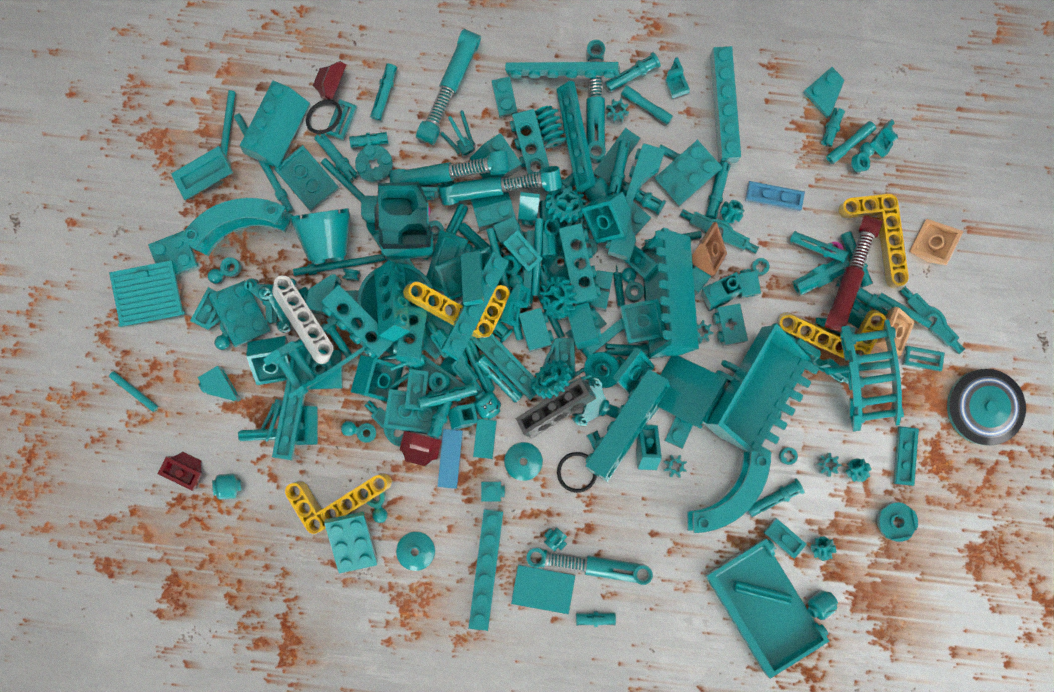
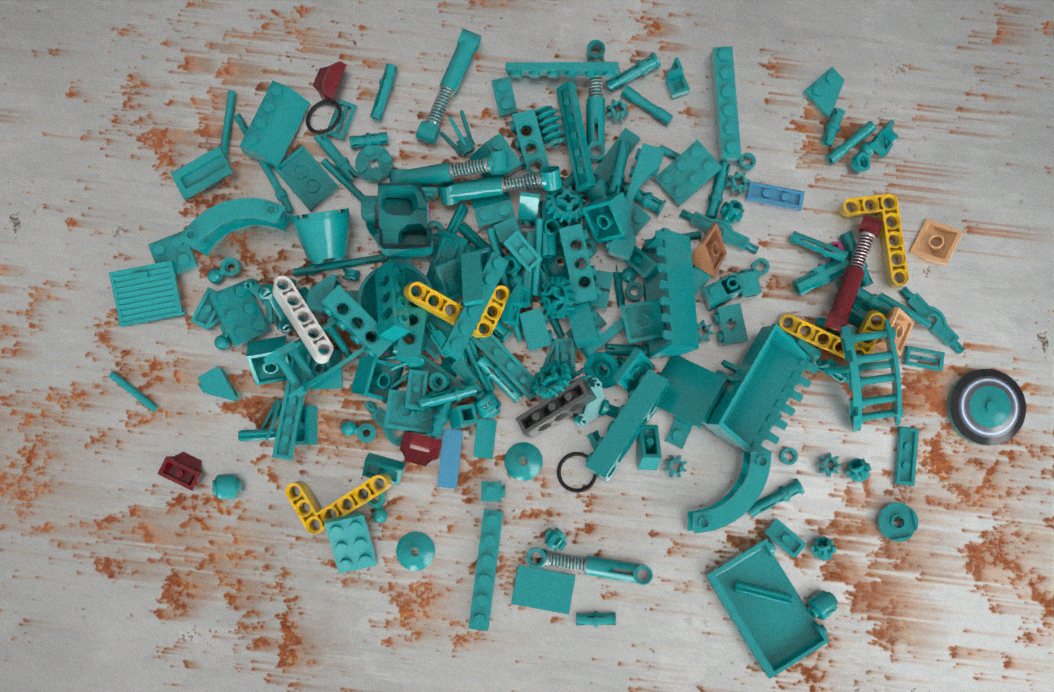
(378, 464): none -> teal slope
(742, 186): none -> teal gear
(746, 167): none -> teal bush

